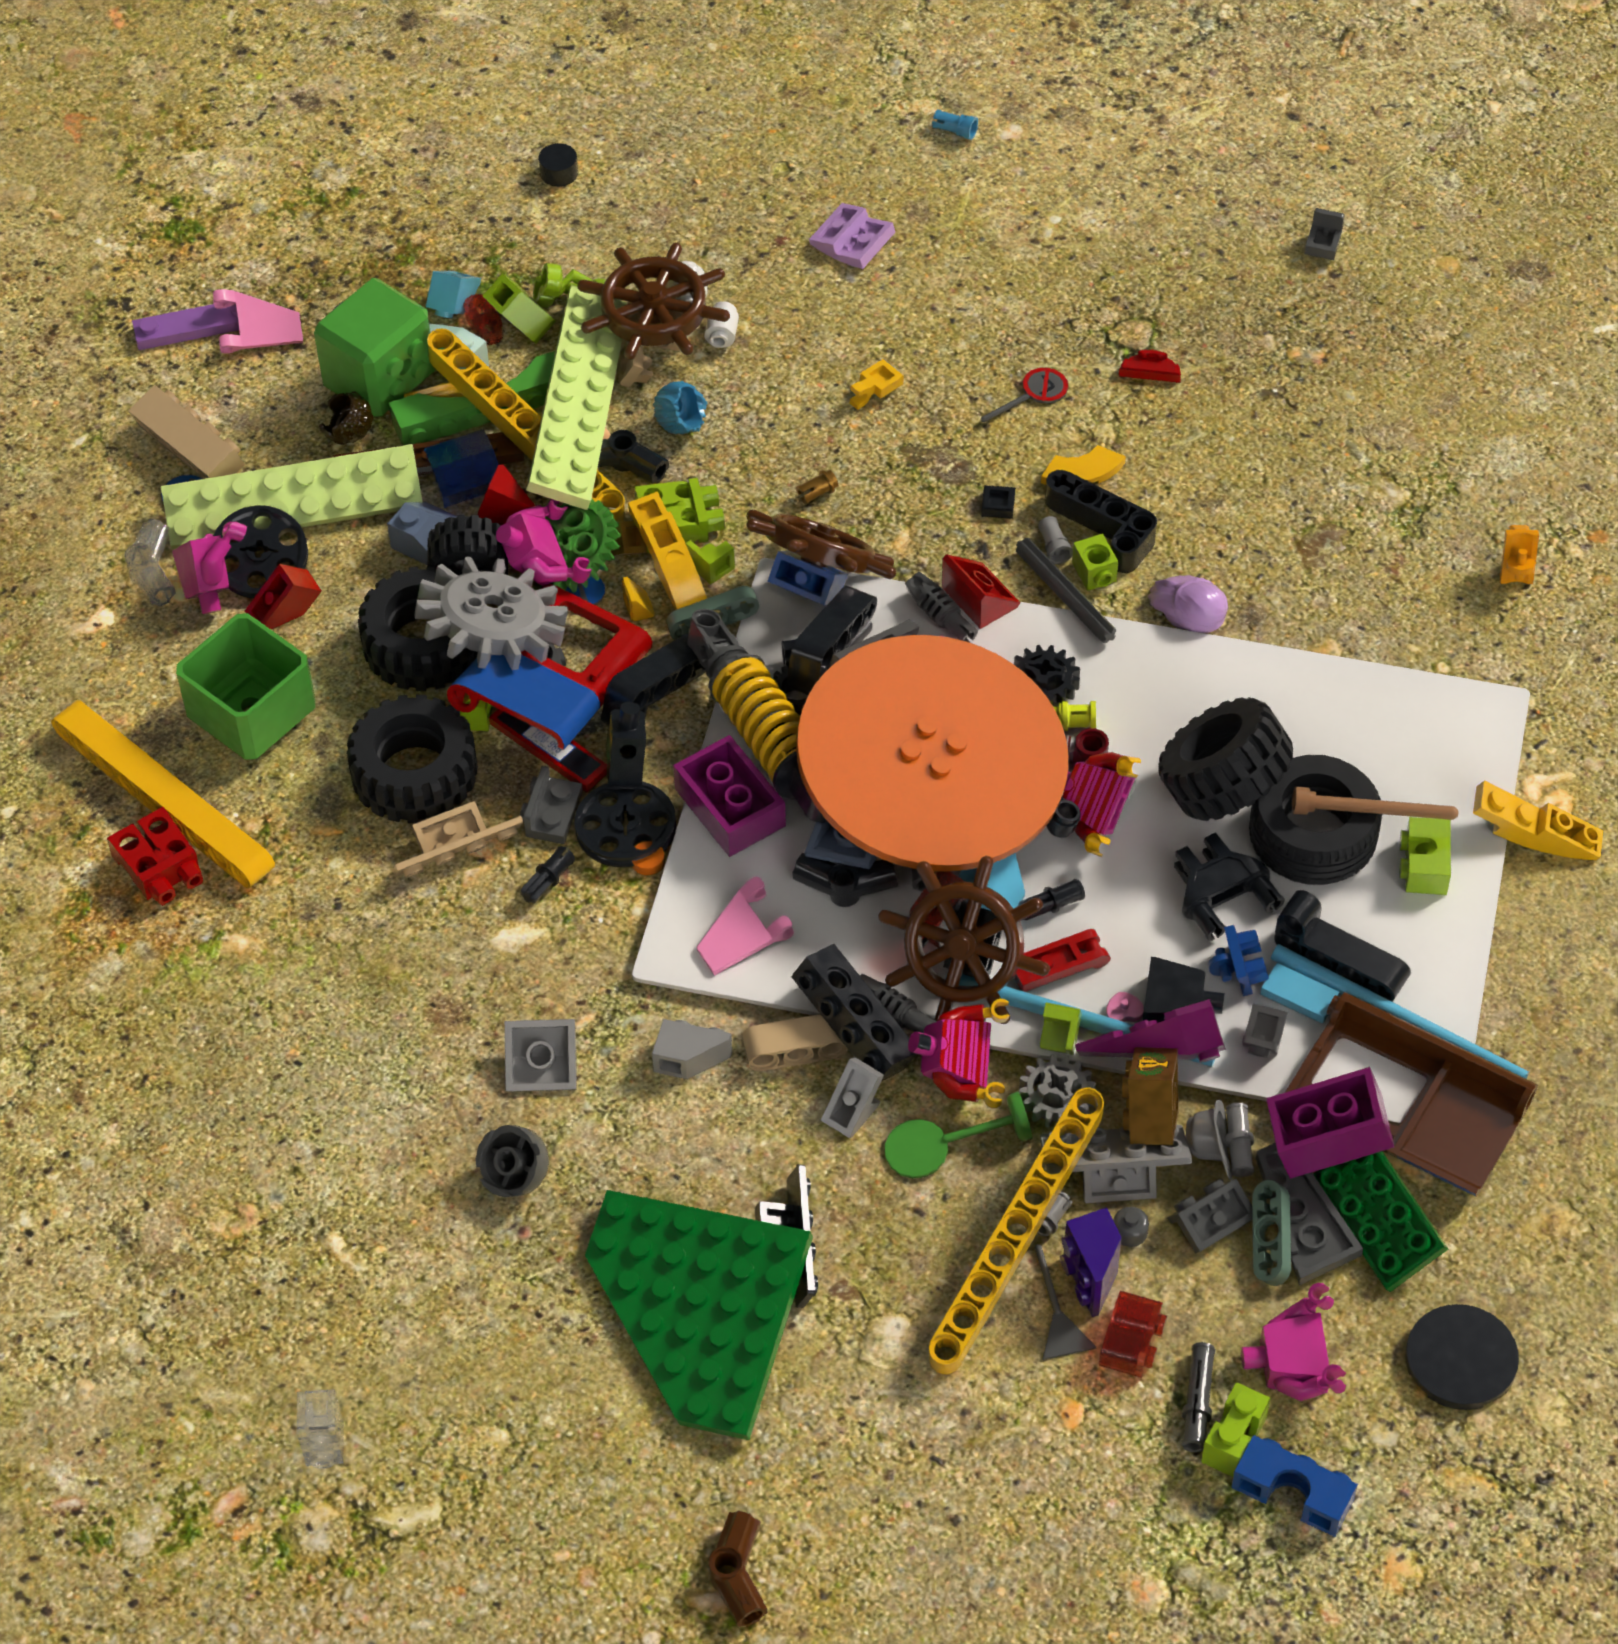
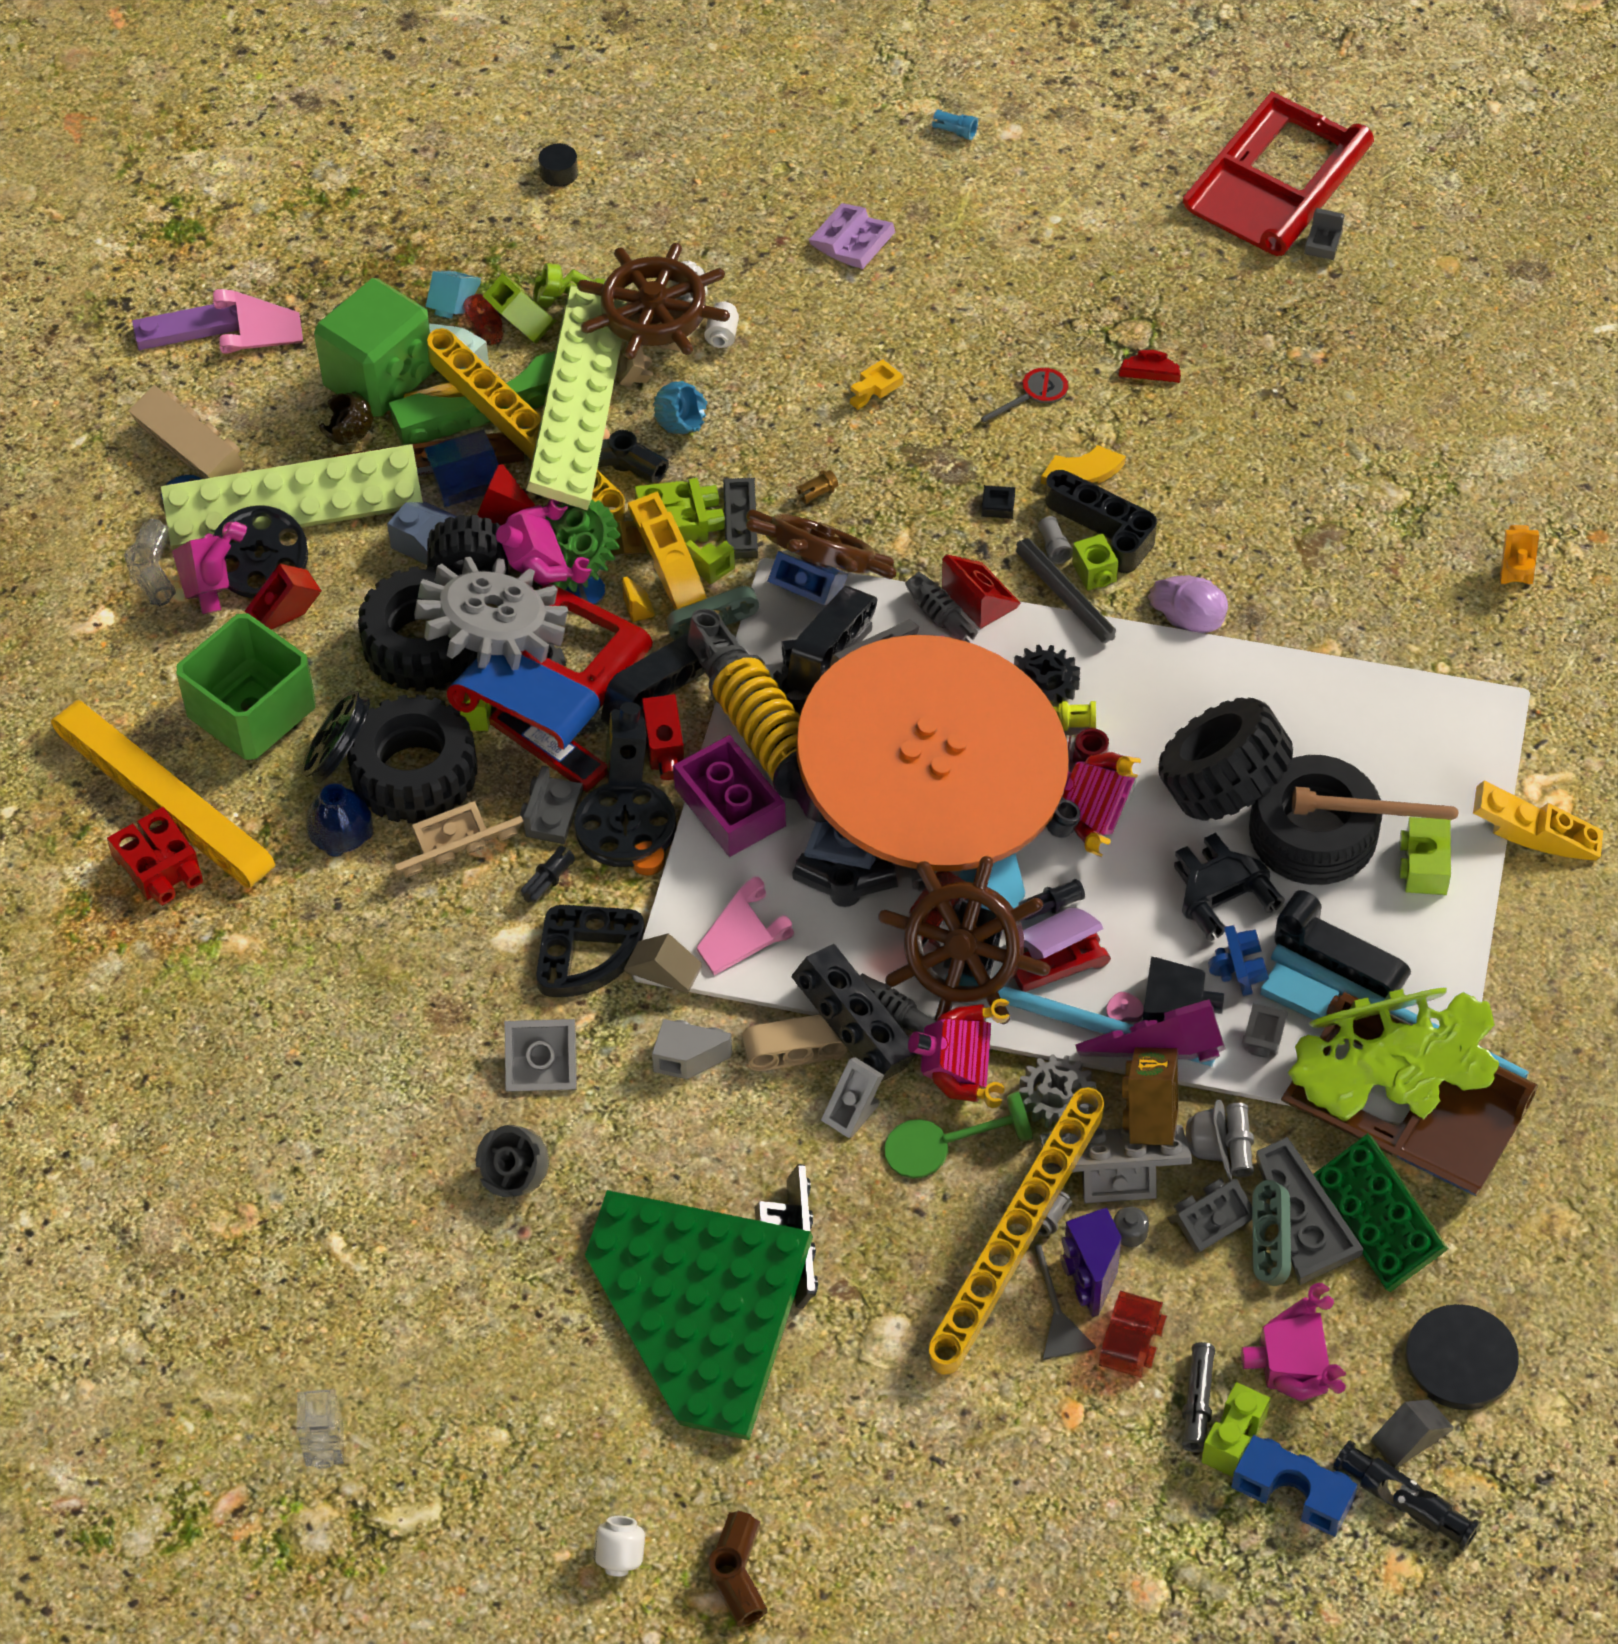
(335, 736): none -> black wedge
(339, 820): none -> clear blue piece
(566, 935): none -> black beam
(619, 1545): none -> white head
(663, 734): none -> red torso
(664, 962): none -> dark tan slope
(738, 500): none -> dark grey tile
(1059, 932): none -> lavender slope
(1060, 1028): lime panel -> none
(1258, 205): none -> red piece
(1330, 1122): magenta brick -> none
(1404, 1059): none -> lime plant
(1411, 1431): none -> flat silver slope
(1422, 1505): none -> black piece

